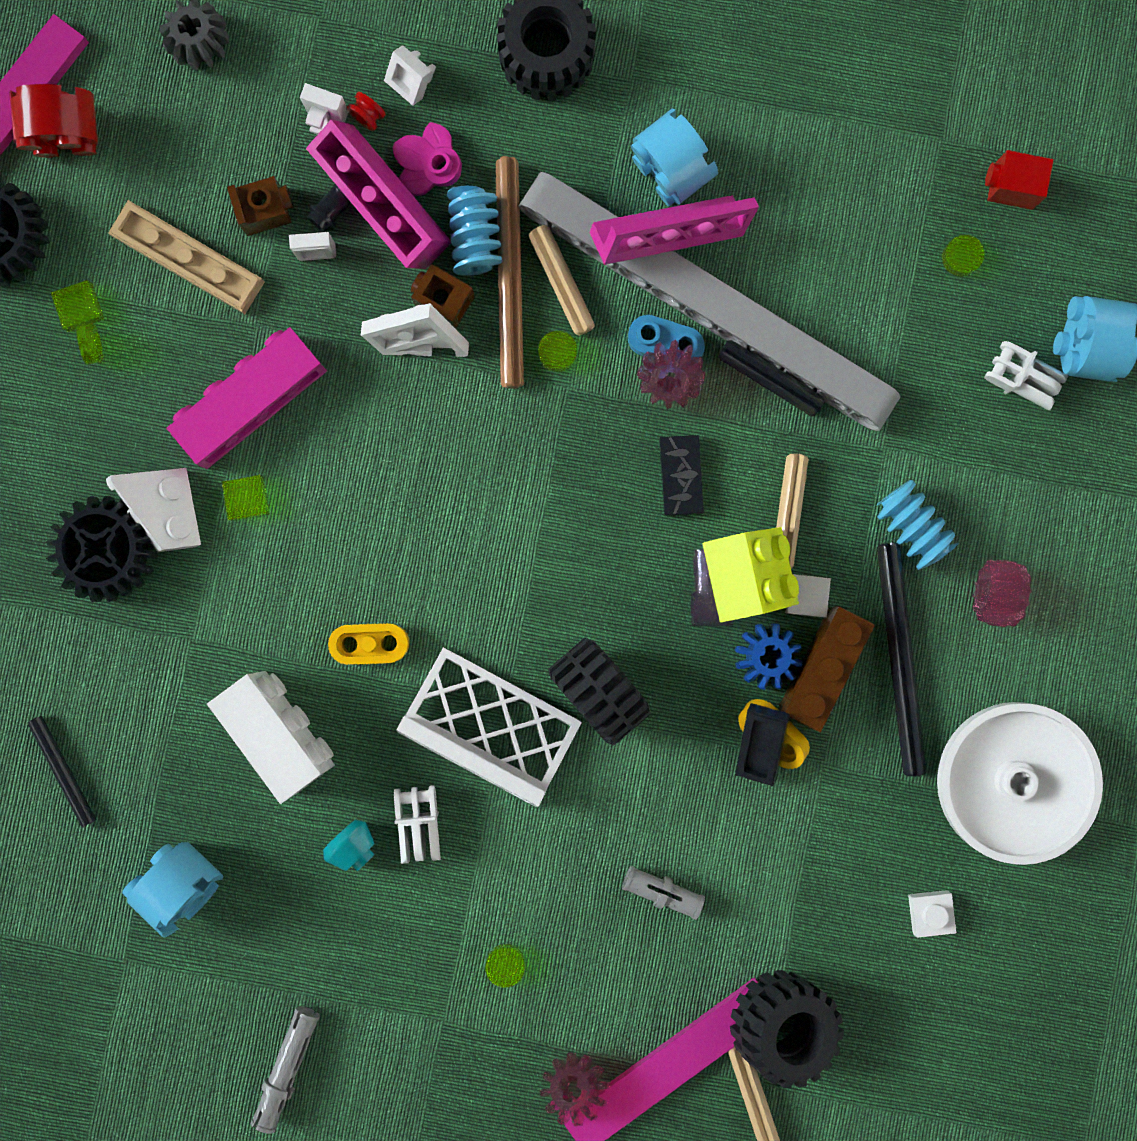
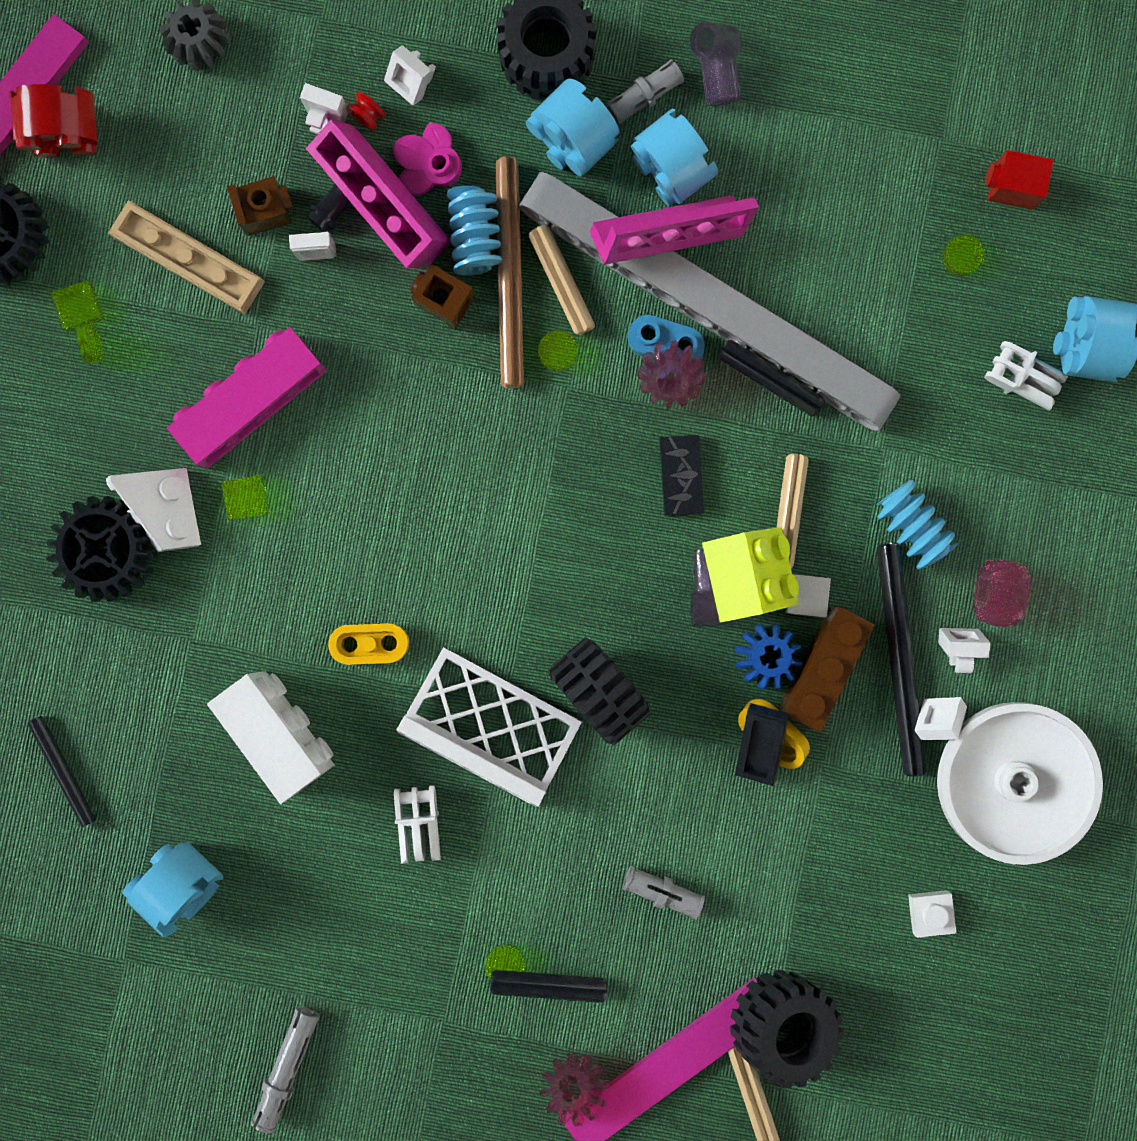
(350, 847): teal cone -> none
(413, 332): white wing -> none
(548, 986): none -> black axle
(573, 128): none -> medium azure brick
(645, 91): none -> light grey pin
(717, 48): none -> piece
(941, 718): none -> white plate
(962, 647): none -> white tile

